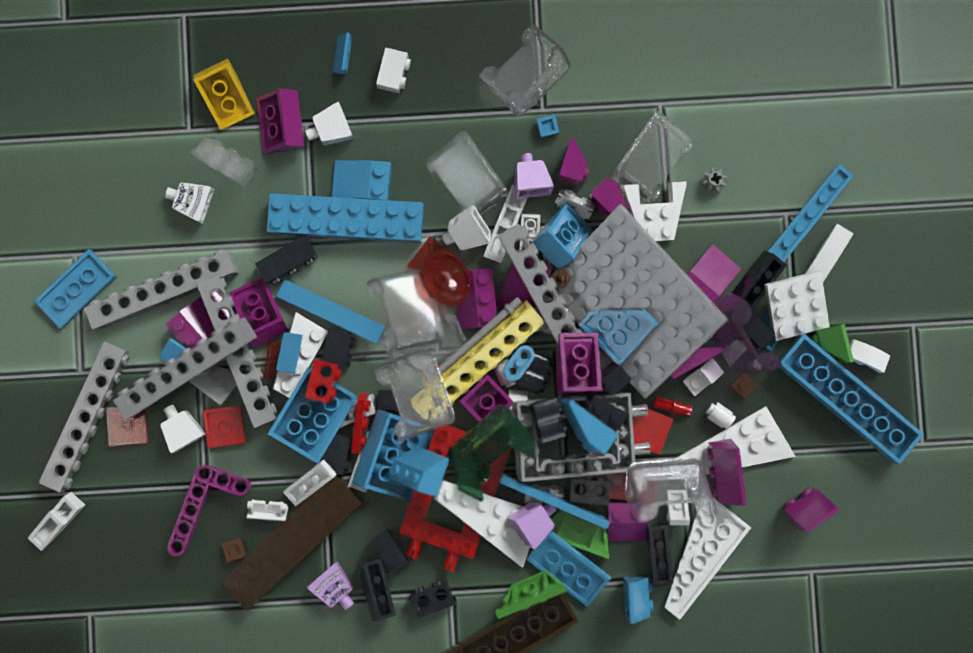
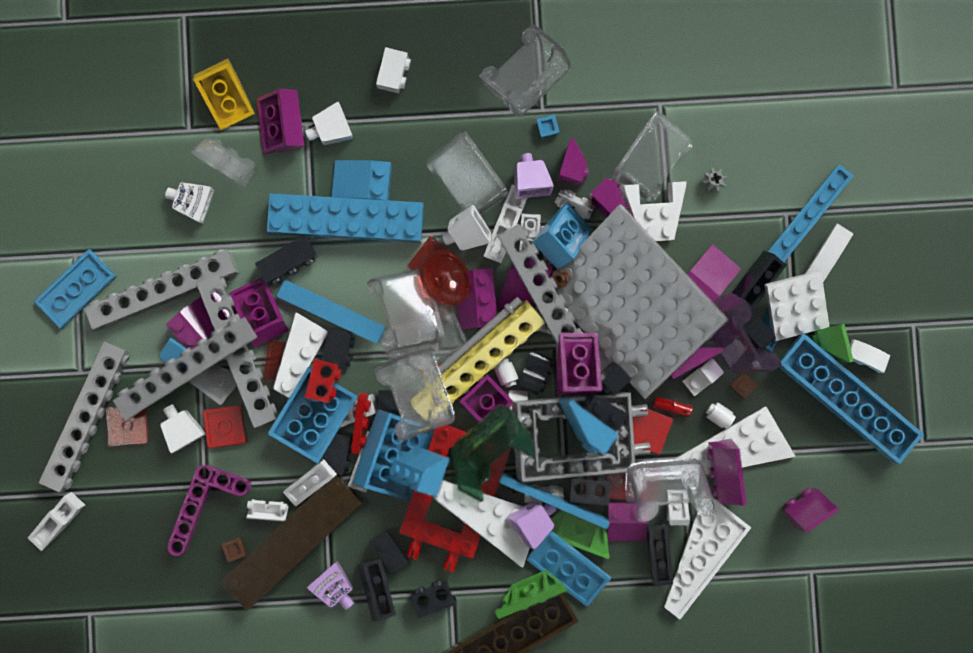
(289, 353): dark azure slope -> none
(342, 53): dark azure slope -> none
(518, 363): dark azure plate -> none
(547, 419): black brick -> none
(619, 330): dark azure plate -> none
(637, 598): dark azure slope -> none

